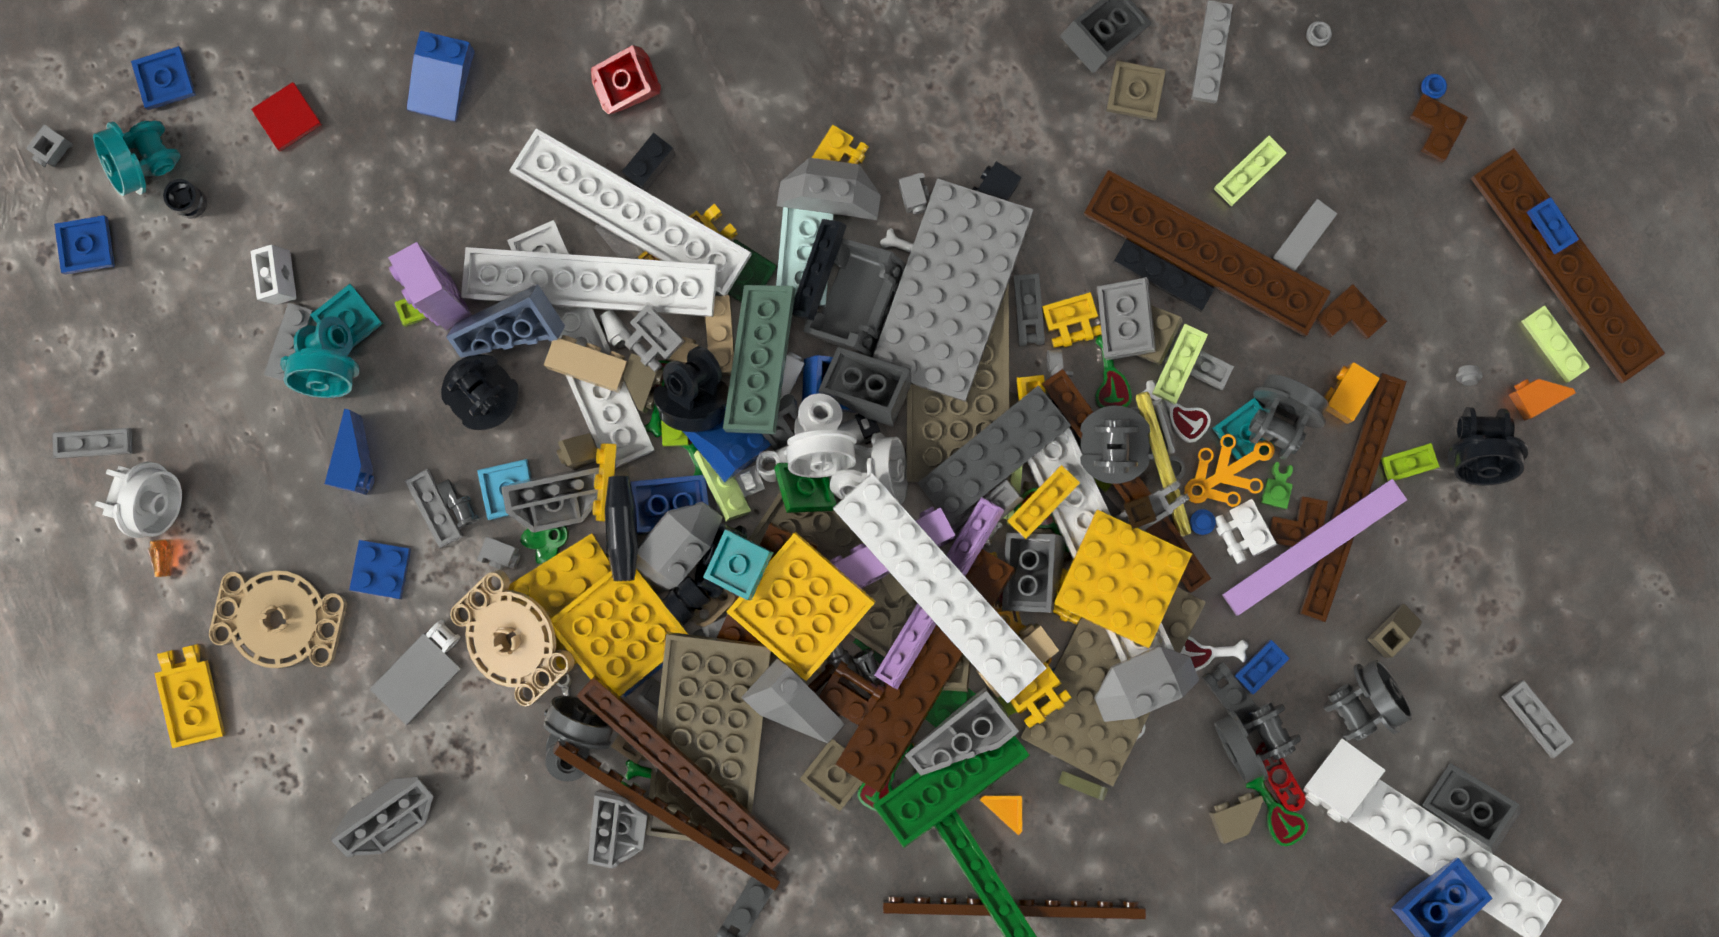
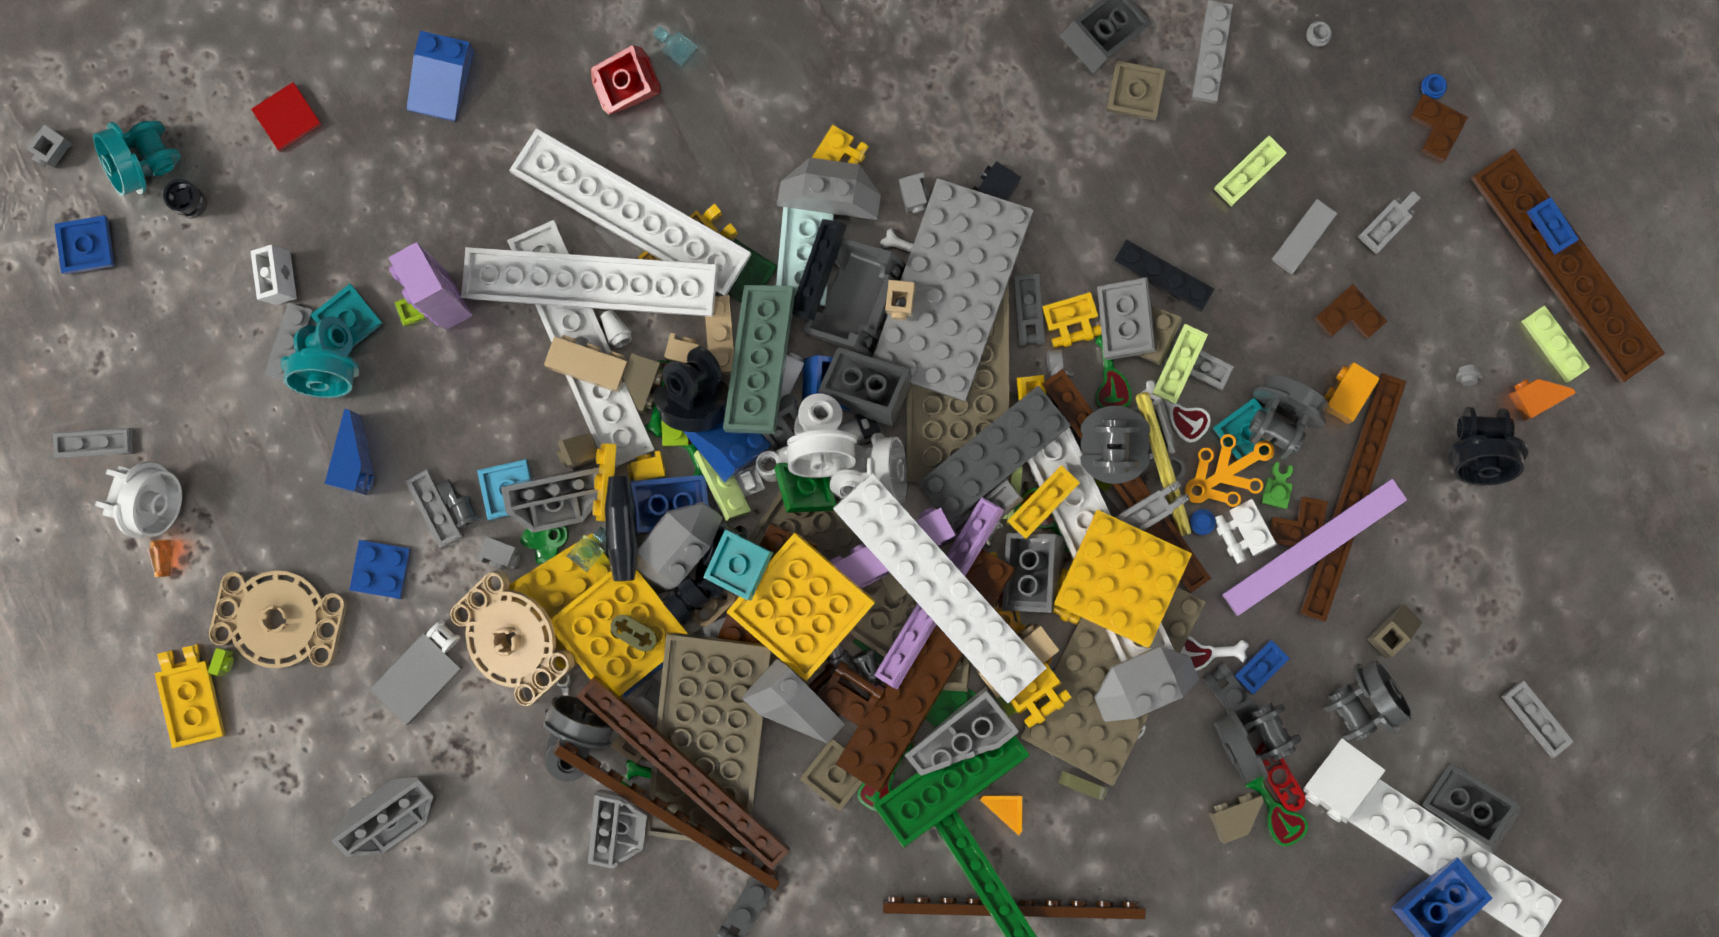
(163, 78): blue plate -> none
(221, 662): none -> lime plate
(480, 392): black piece -> none
(512, 322): sand blue wedge -> none
(587, 550): none -> clear light blue plate
(636, 627): none -> olive beam
(647, 467): none -> yellow brick
(649, 162): black brick -> none
(657, 332): light grey plate -> none
(676, 47): none -> clear light blue plate
(896, 291): none -> tan brick
(1140, 511): dark brown plate -> none
(1207, 253): reddish brown plate -> none
(1389, 222): none -> light grey hinge
(1410, 462): lime plate -> none

